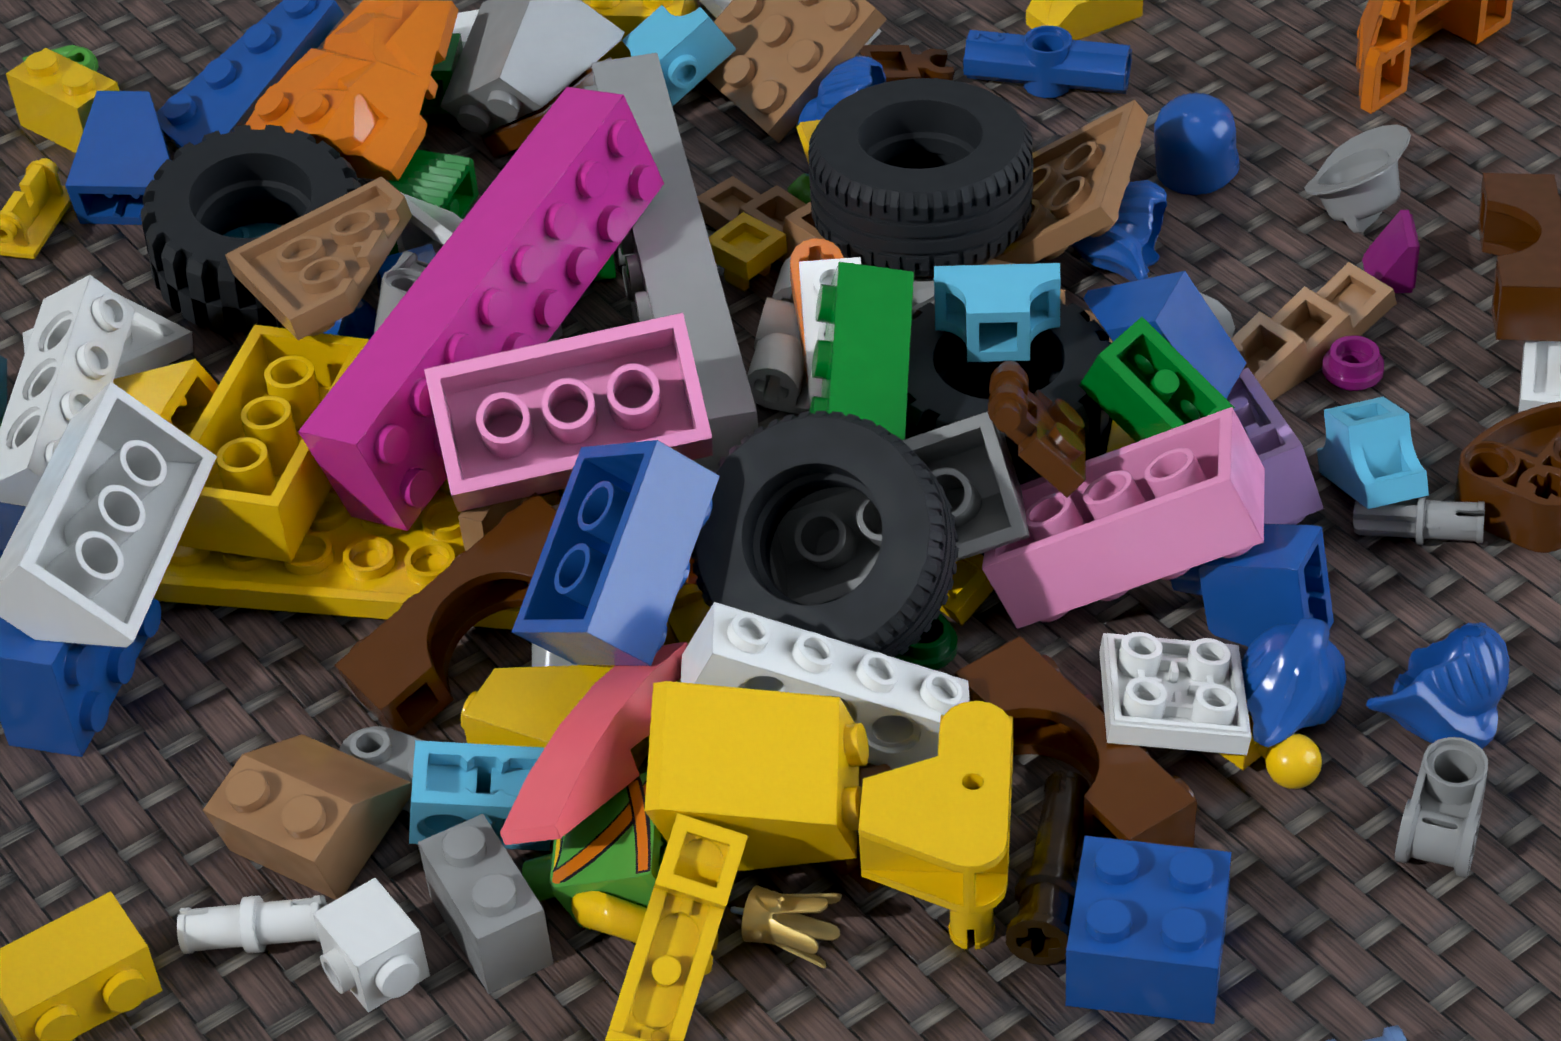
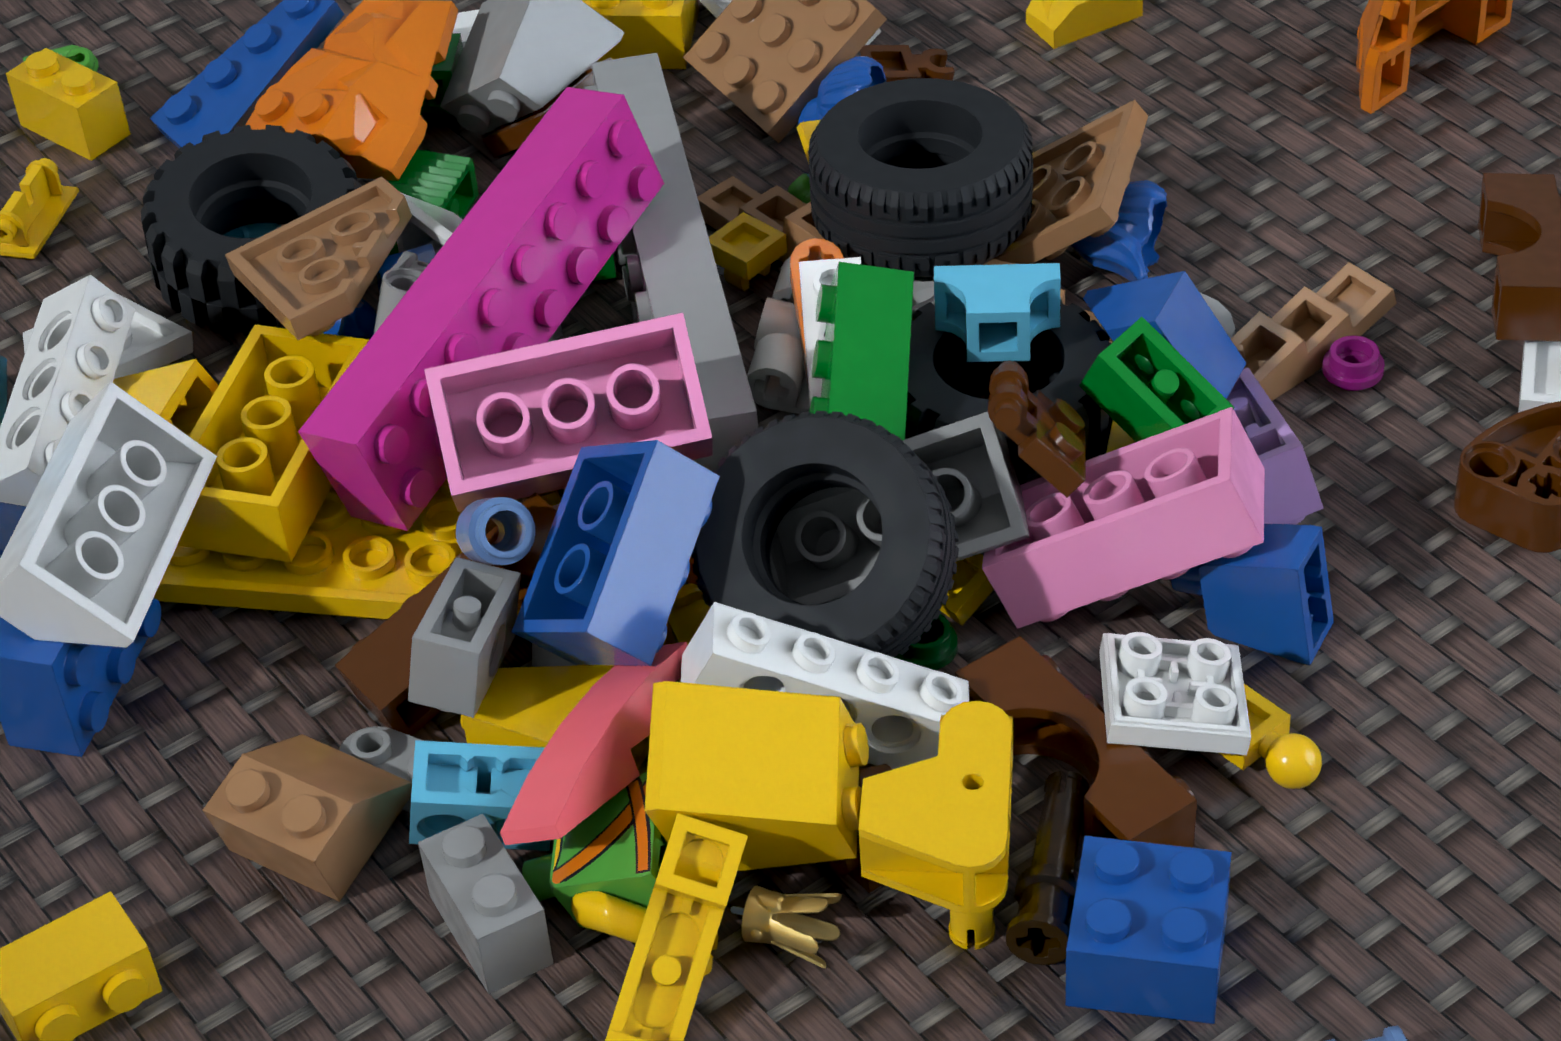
(116, 158): blue slope -> none
(248, 924): white pin -> none
(370, 946): white brick -> none
(463, 637): none -> light grey brick
(514, 526): none -> medium blue brick
(686, 47): medium azure brick -> none
(1047, 61): blue piece -> none
(1195, 144): blue helmet -> none
(1292, 679): blue hair -> none
(1362, 176): light grey piece -> none
(1372, 453): medium azure brick -> none
(1395, 254): magenta slope -> none
(1422, 520): light grey axle -> none
(1445, 807): light grey piece -> none
(1451, 687): blue hair -> none

